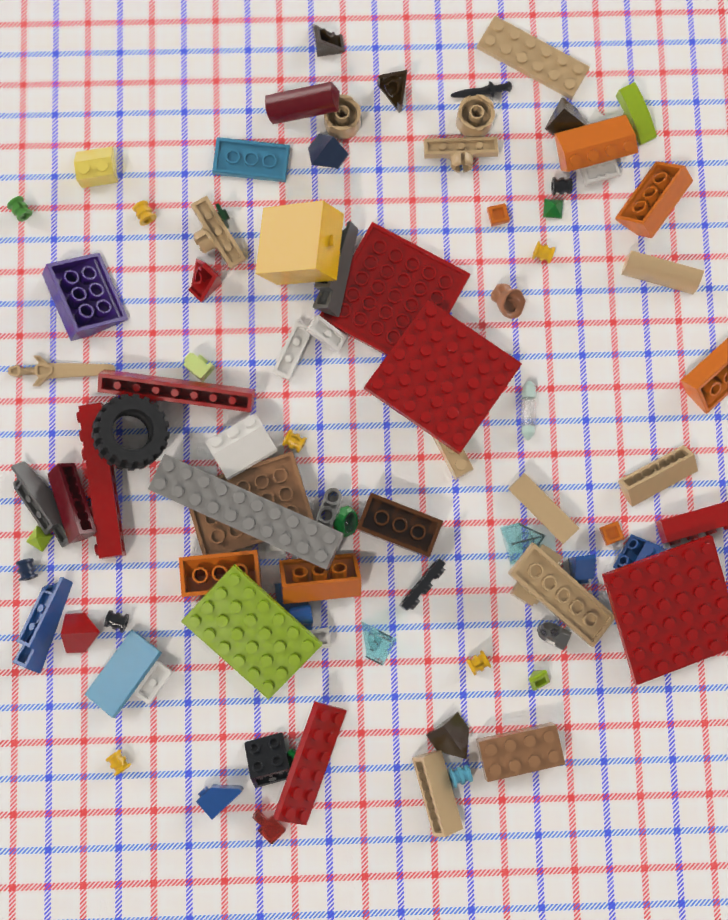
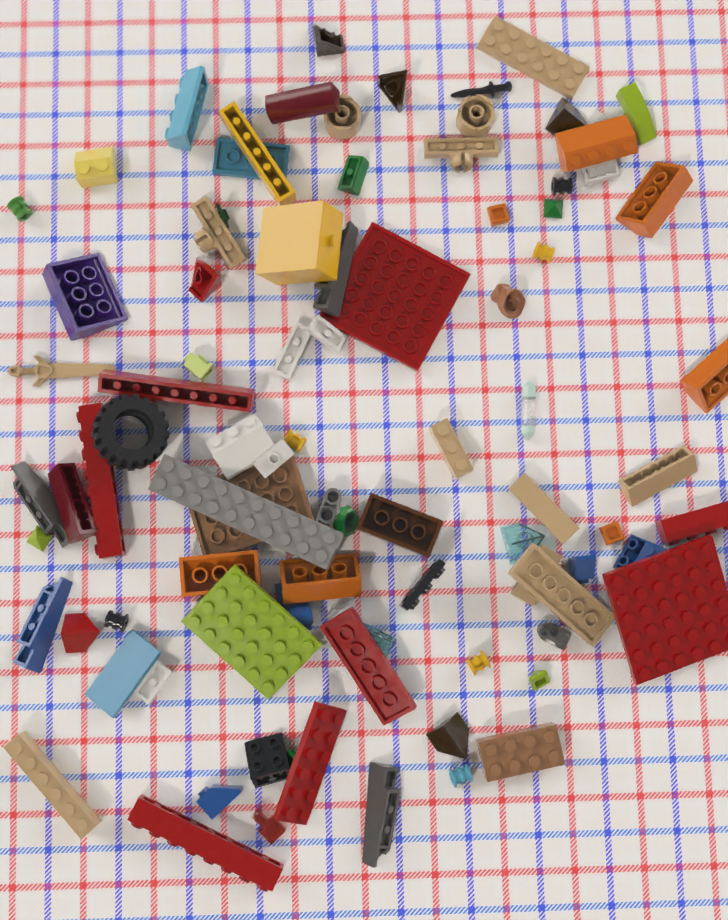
(26, 569): dark blue bush -> none
(52, 784): none -> tan brick
(118, 762): yellow bush -> none
(144, 213): yellow bush -> none
(187, 108): none -> medium azure slope
(205, 842): none -> red brick
(257, 154): none -> yellow brick
(273, 458): none -> white plate
(327, 152): dark blue slope -> none
(353, 174): none -> green slope
(368, 666): none -> red plate
(380, 811): none -> dark grey wedge
(437, 793): tan brick -> none
(443, 376): red plate -> none
(662, 272): tan brick -> none

